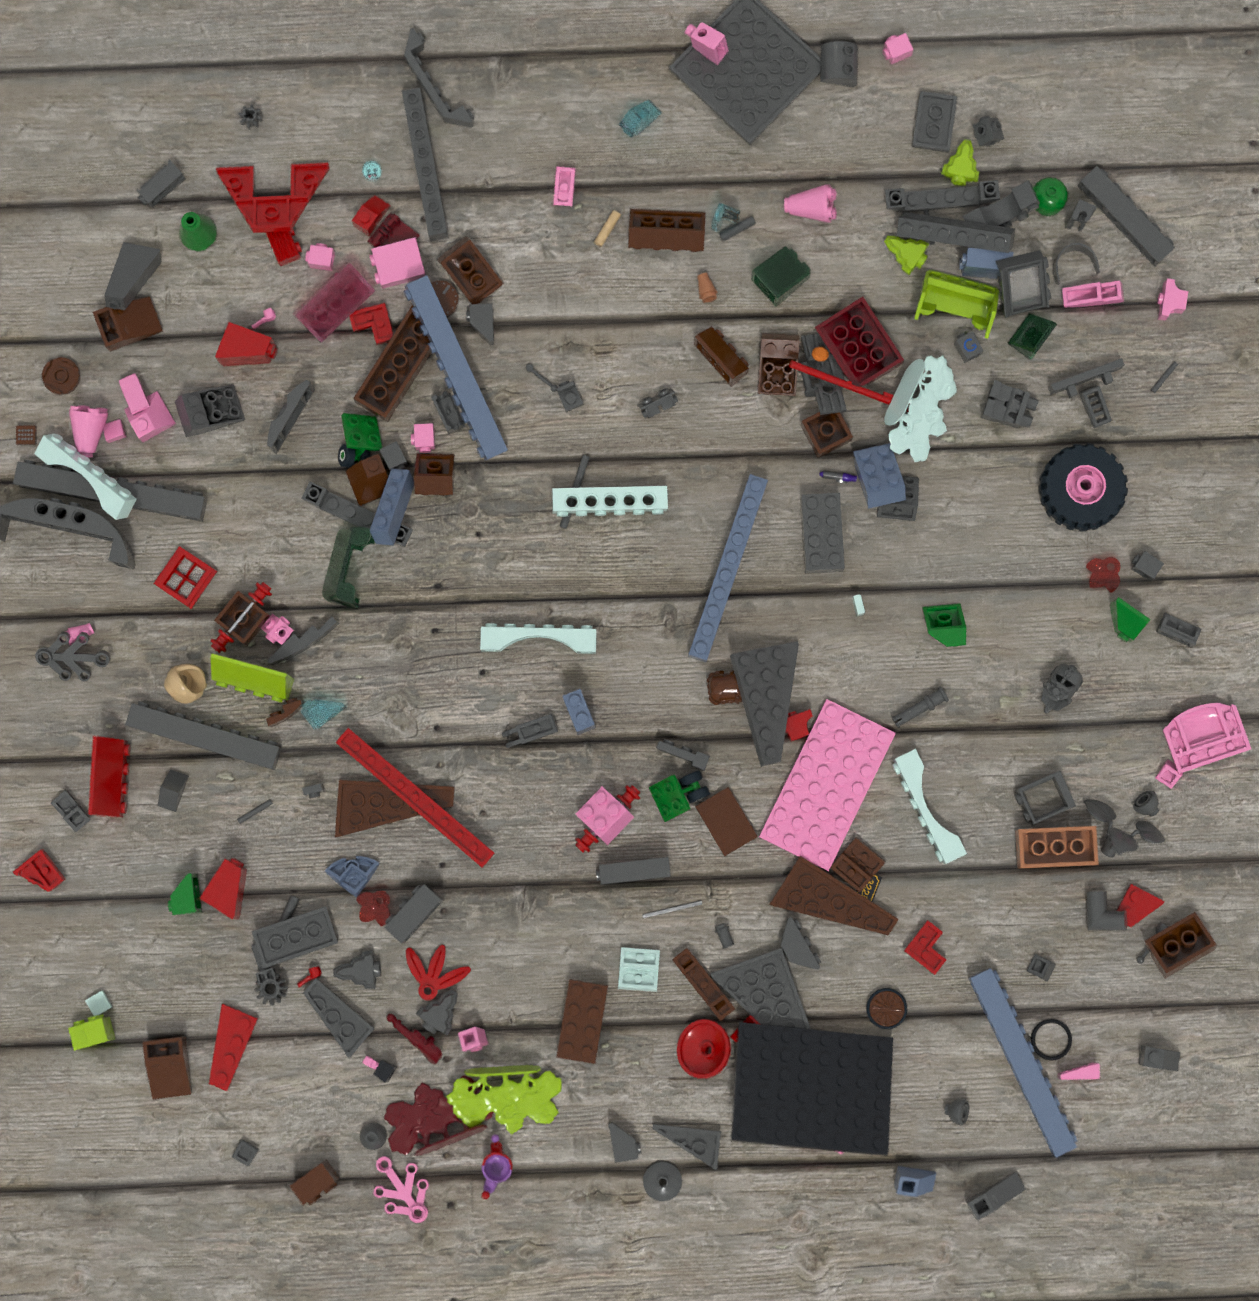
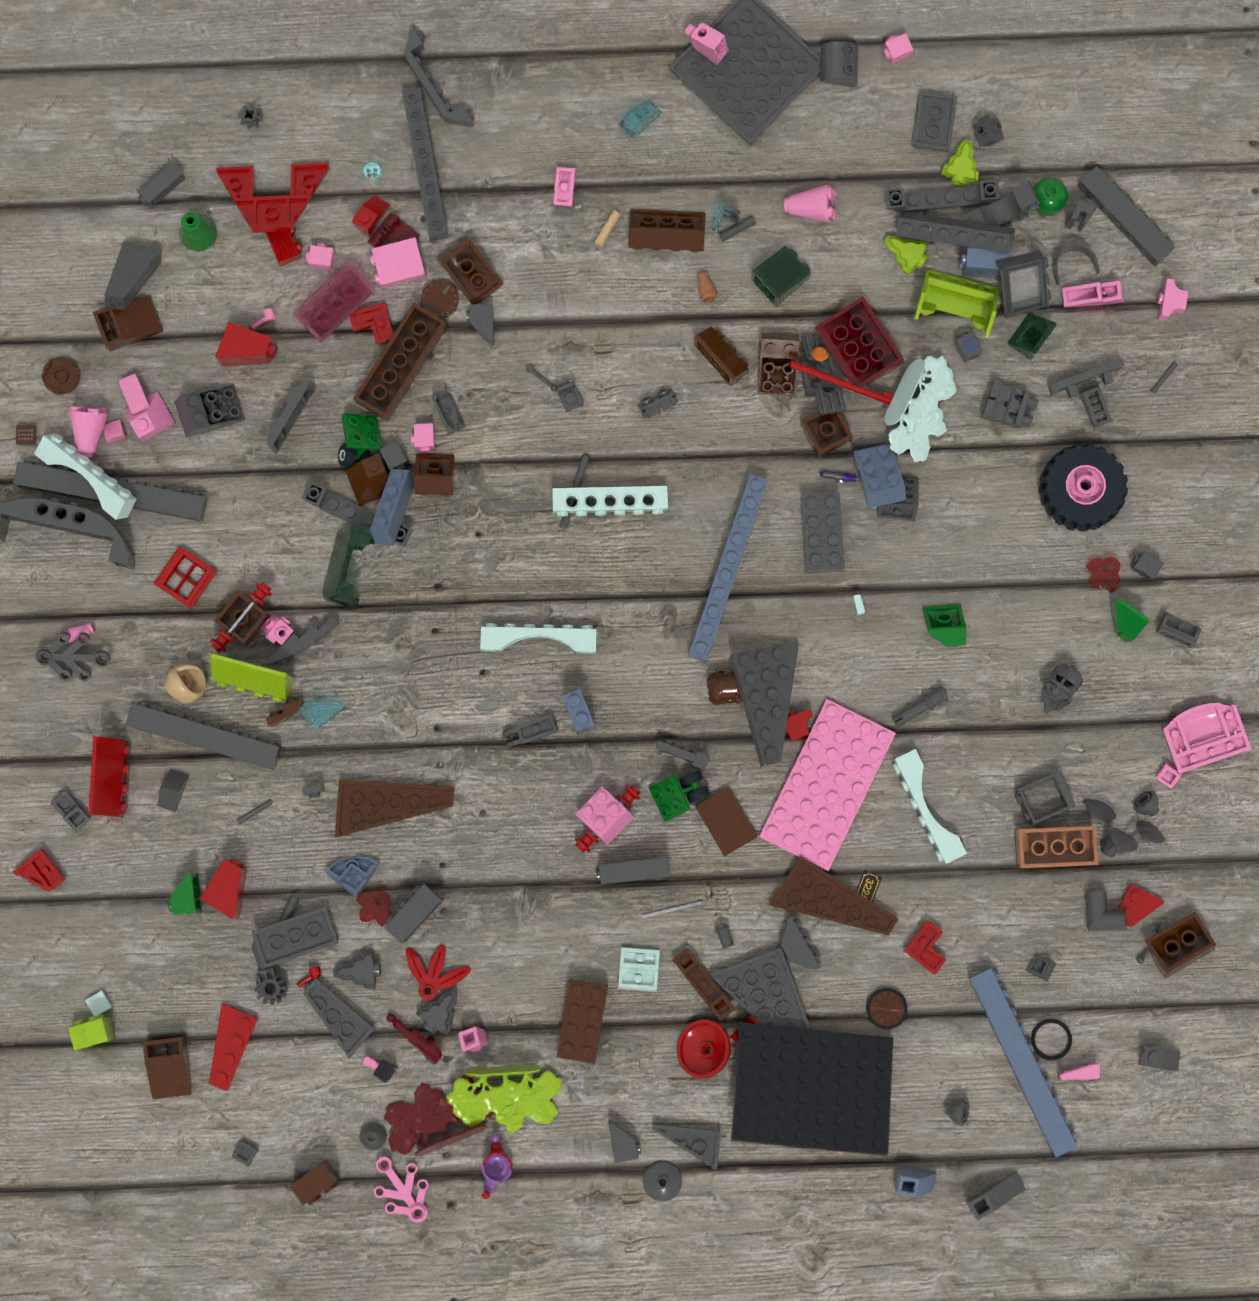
(415, 798): red plate -> none
(455, 367): sand blue brick -> none
(858, 864): reddish brown slope -> none

